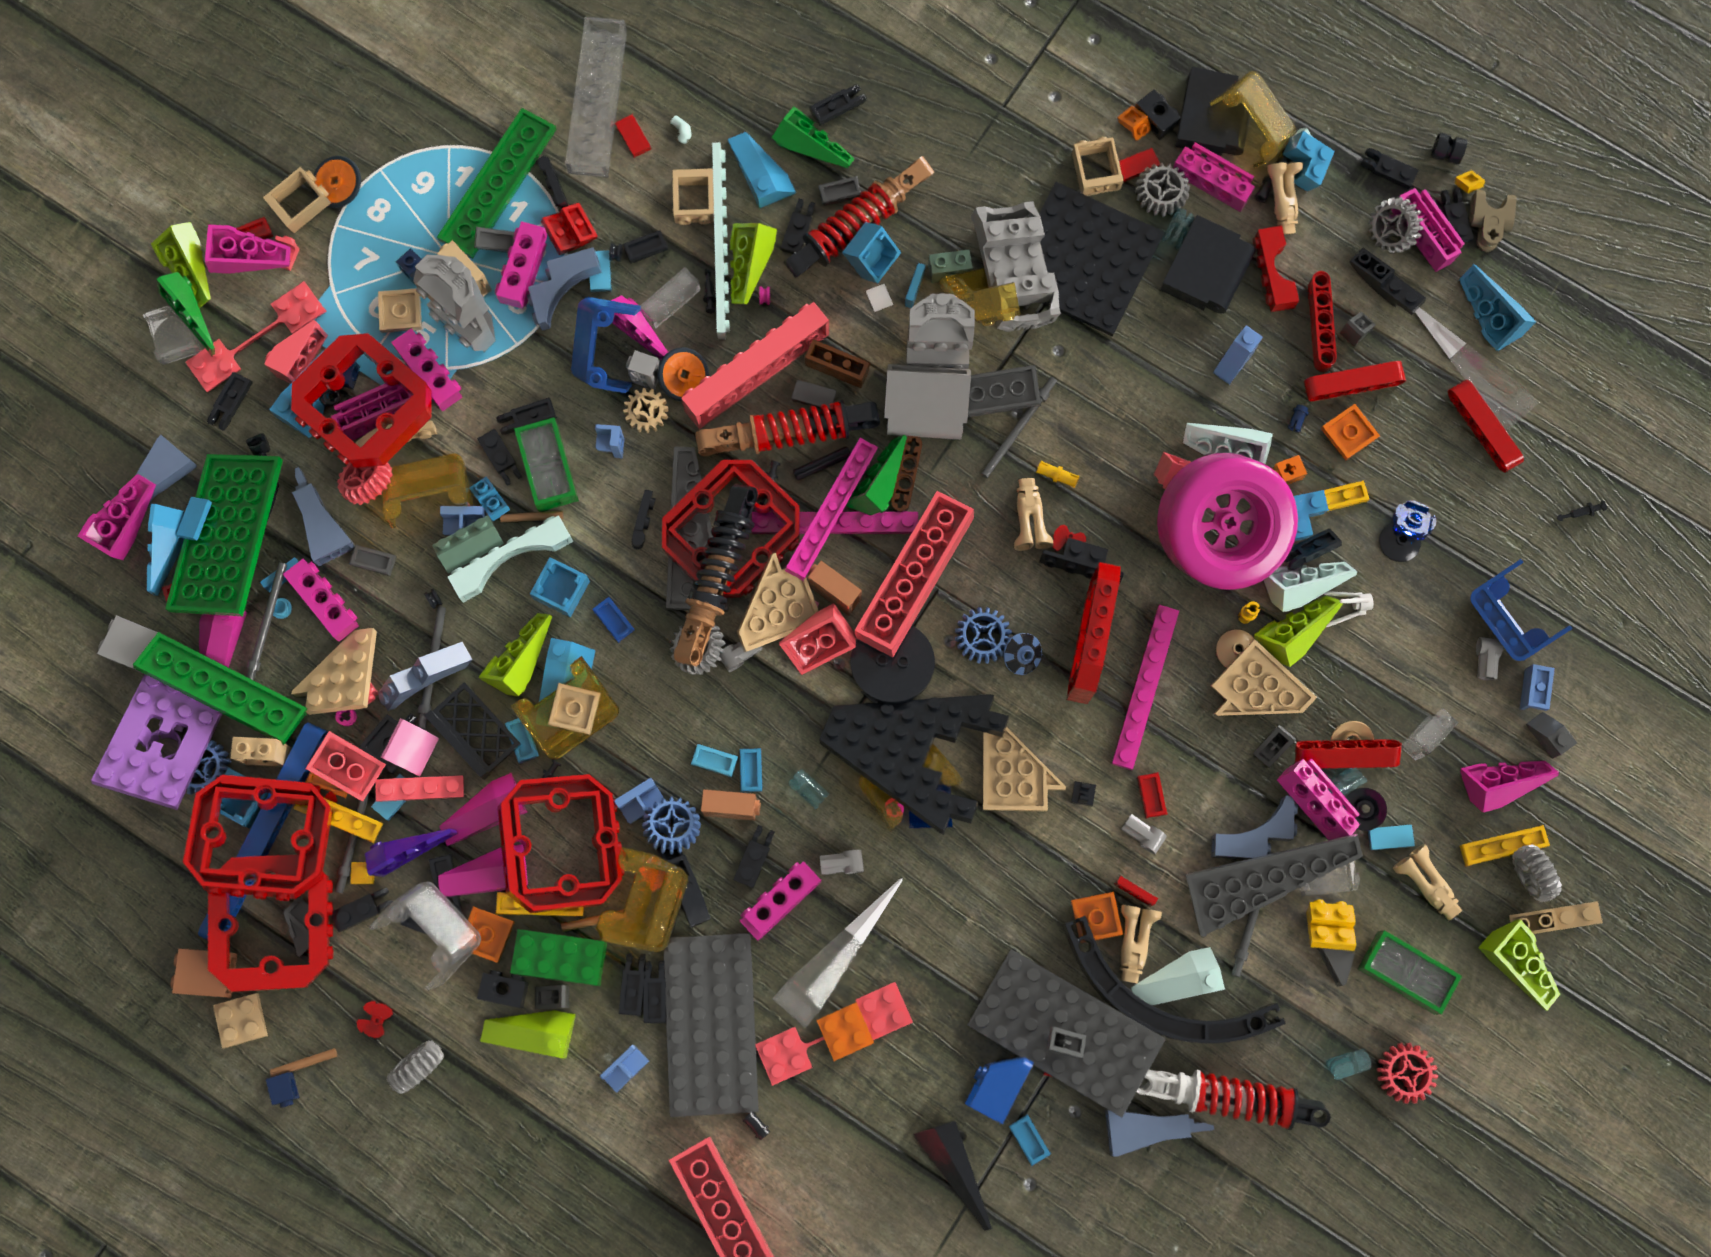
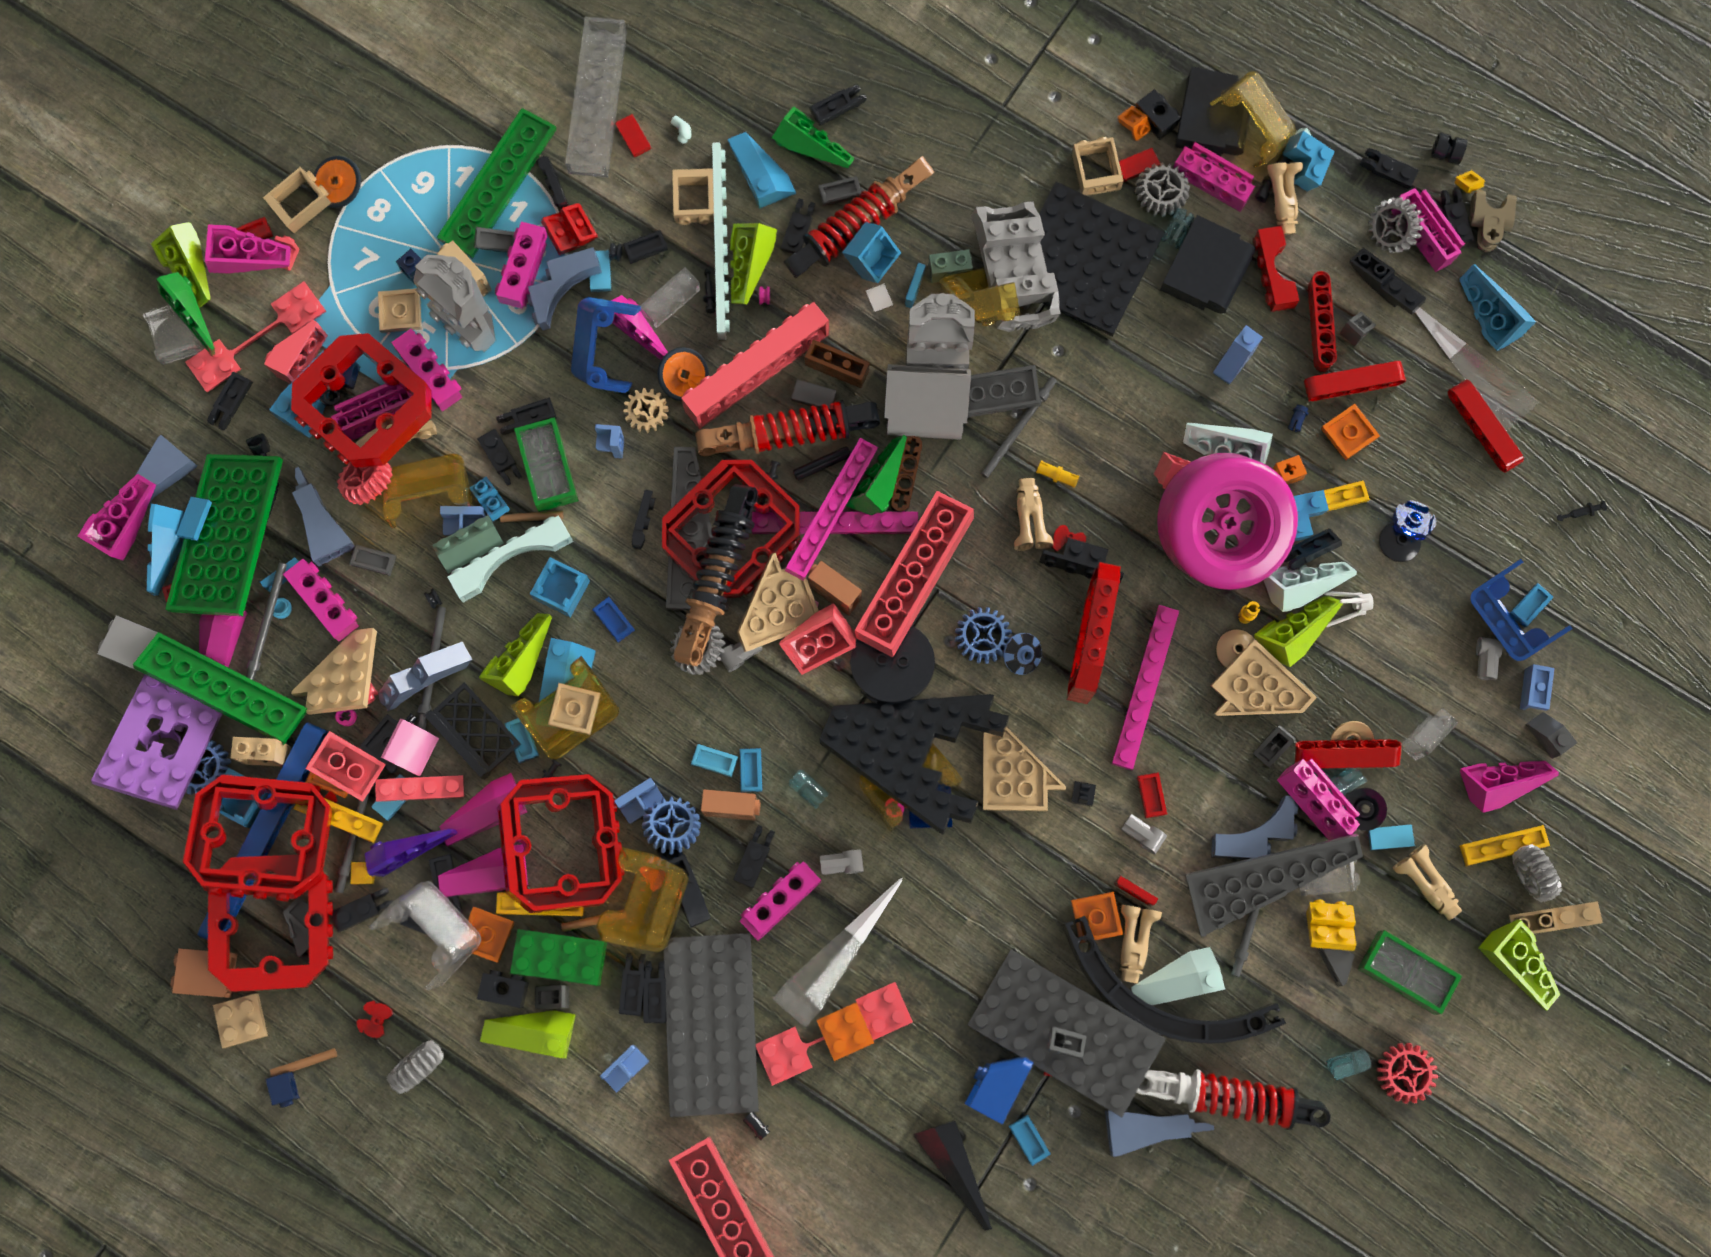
(643, 369): light grey brick -> none
(1531, 605): none -> dark azure tile

